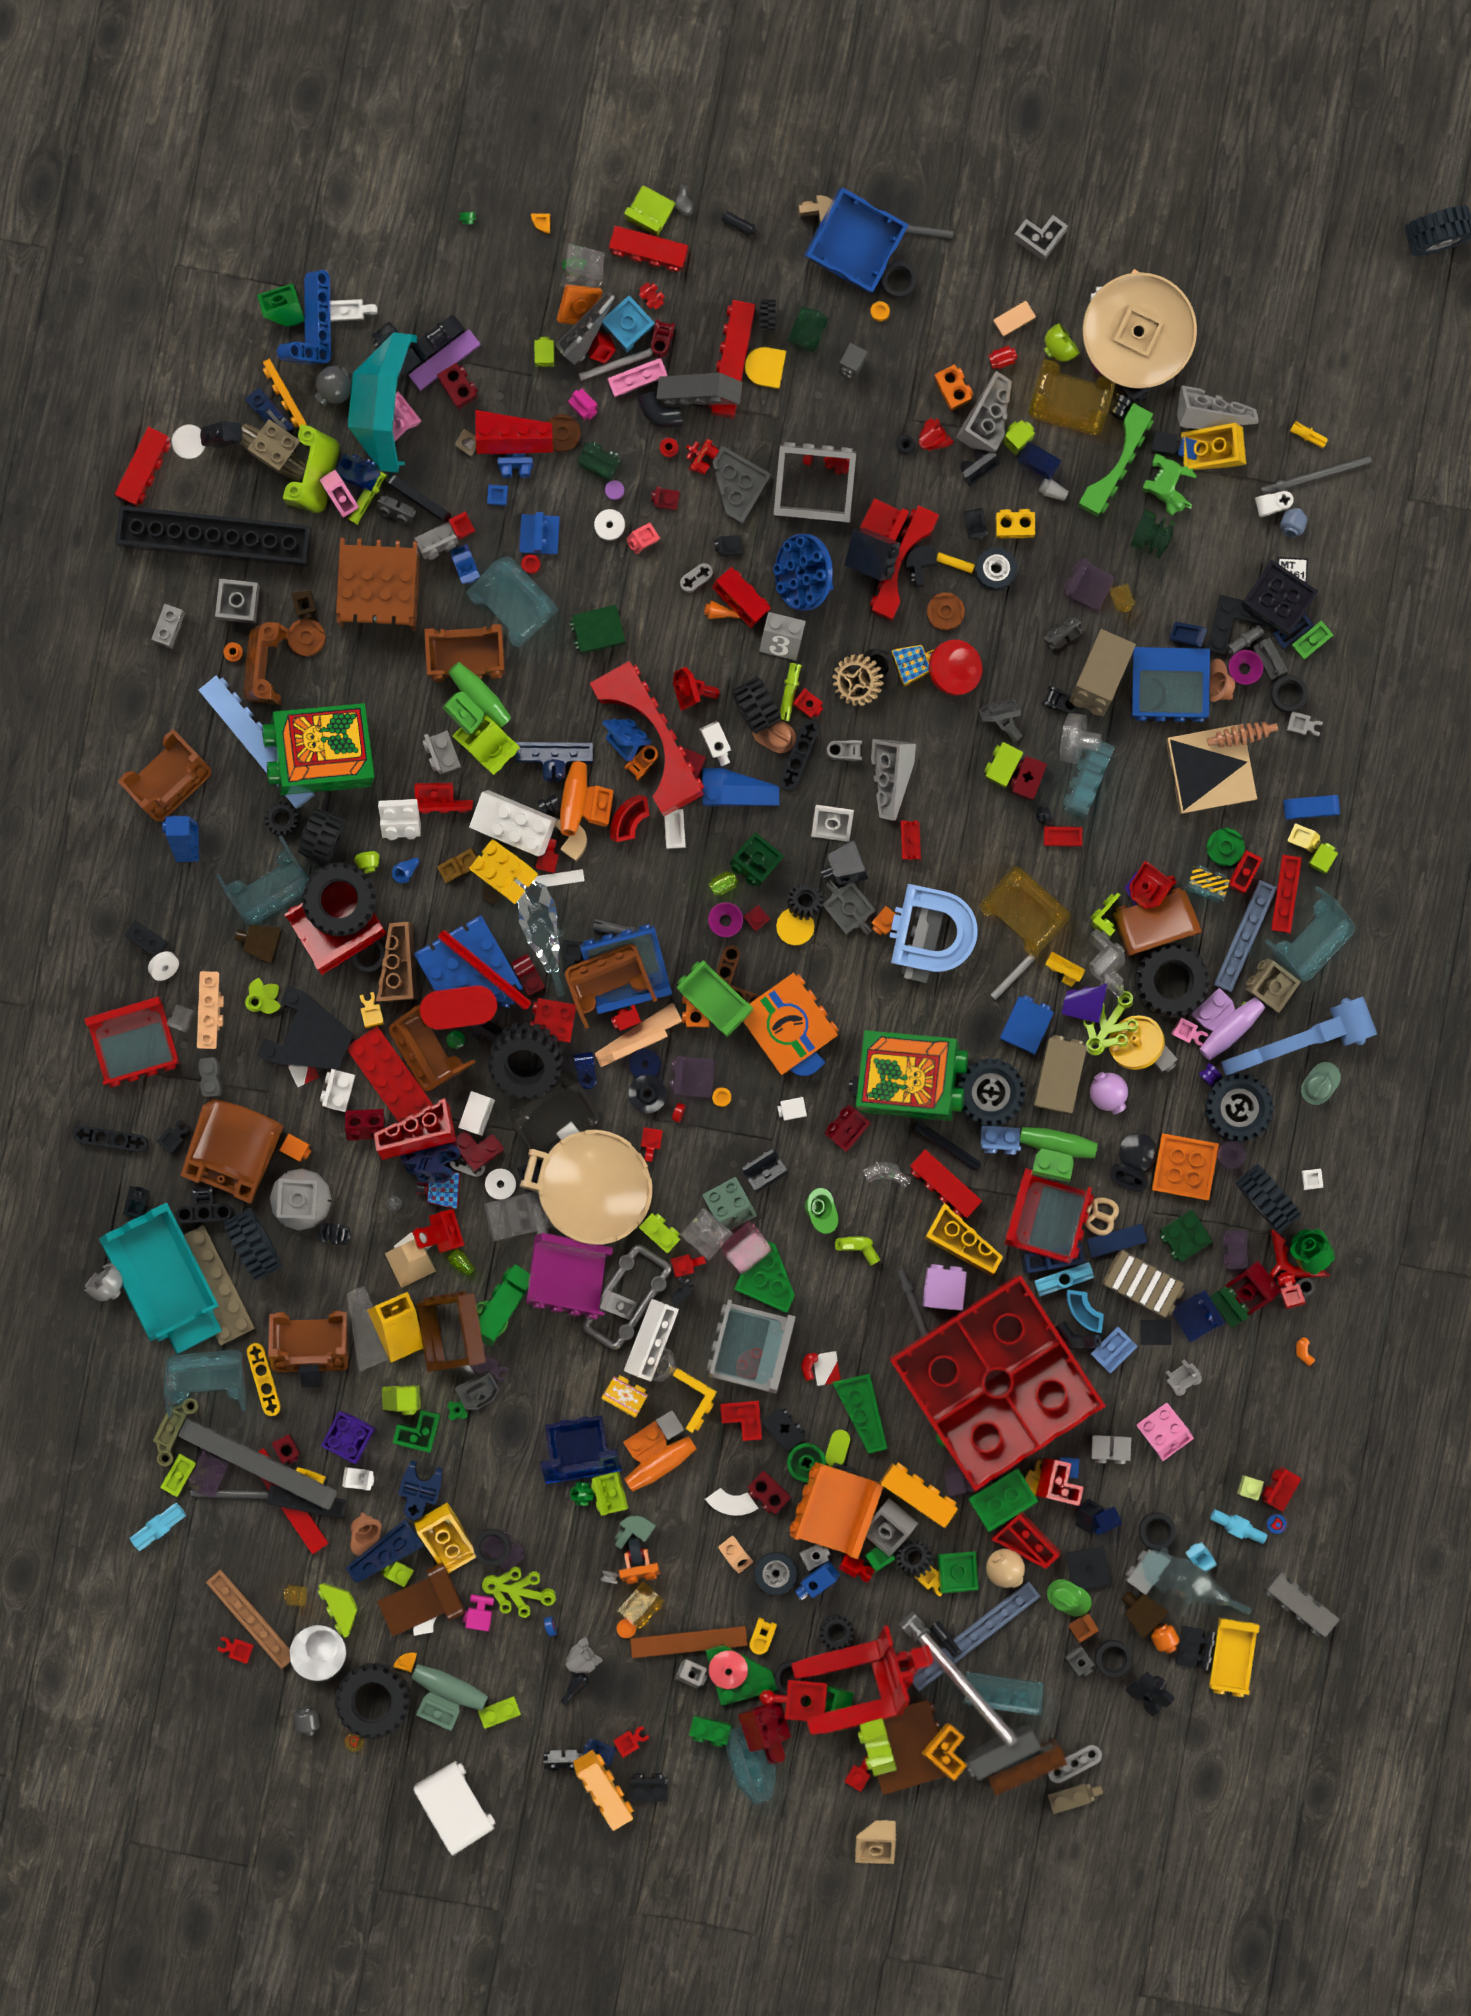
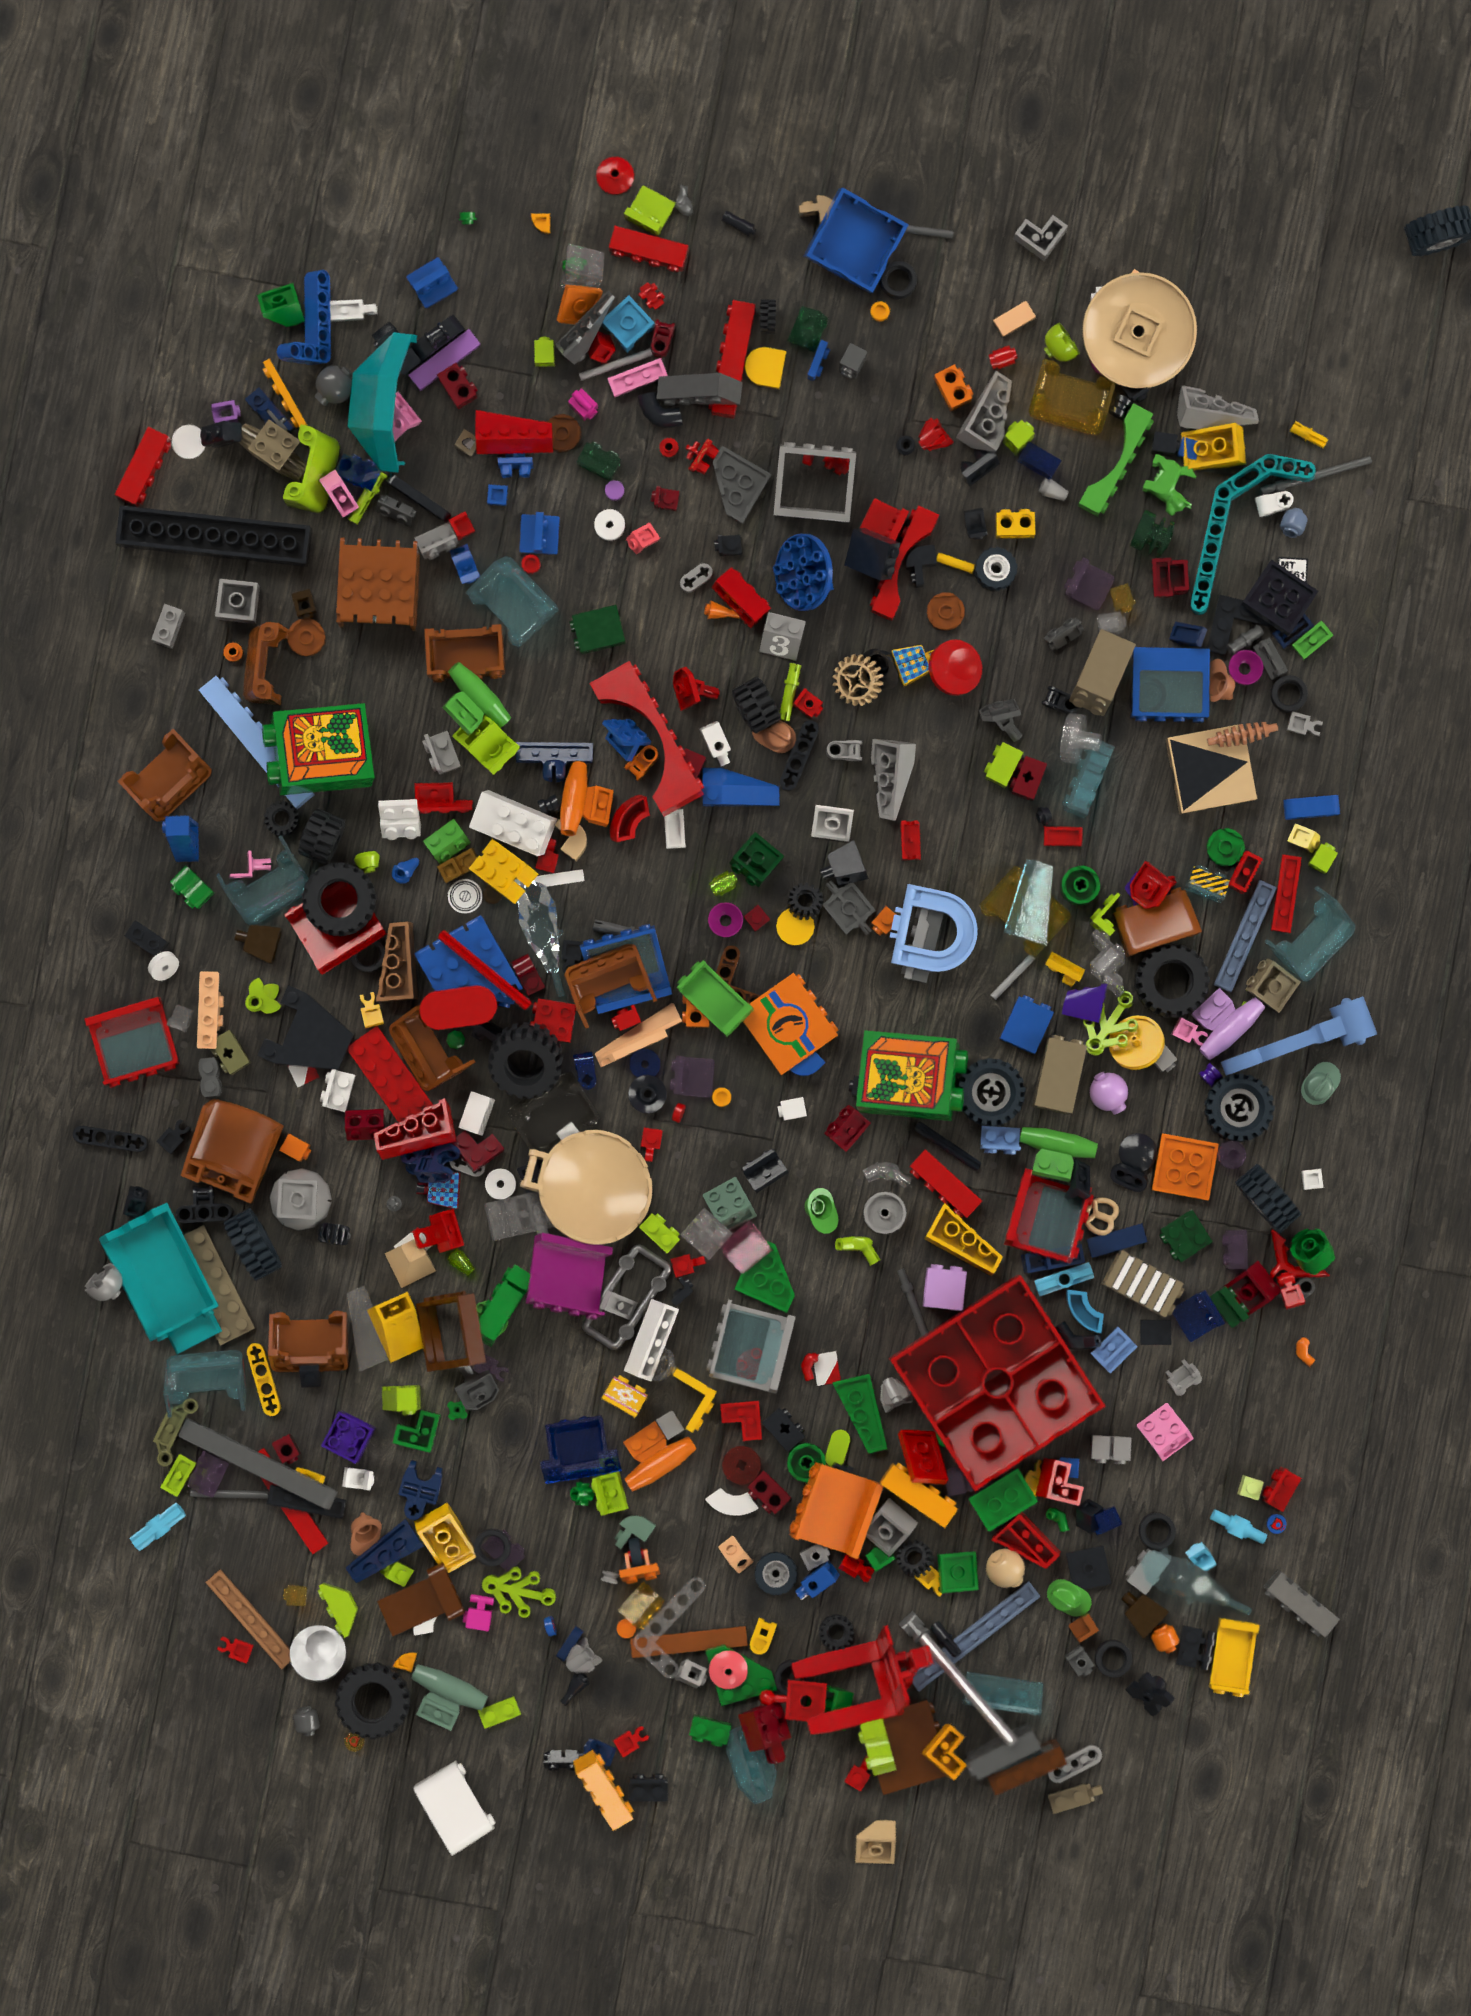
(191, 887): none -> green brick
(225, 411): none -> medium lavender window
(239, 1058): none -> olive brick
(253, 864): none -> bright pink bracket
(432, 282): none -> blue bracket
(447, 841): none -> bright green bracket
(465, 896): none -> white sticker
(569, 1643): none -> dark blue beam
(618, 184): none -> red dish
(664, 1625): none -> clear beam
(751, 1469): none -> clear red plate
(821, 353): none -> blue plate
(880, 1223): none -> light grey wheel
(894, 1394): none -> light grey brick
(923, 1456): none -> red plate
(1032, 904): none -> clear light blue wedge
(1059, 1517): none -> green arm
(1079, 1181): none -> black tile
(1090, 882): none -> green brick
(1112, 622): none -> clear brick
(1169, 577): none -> dark red plate
(1224, 503): none -> teal beam

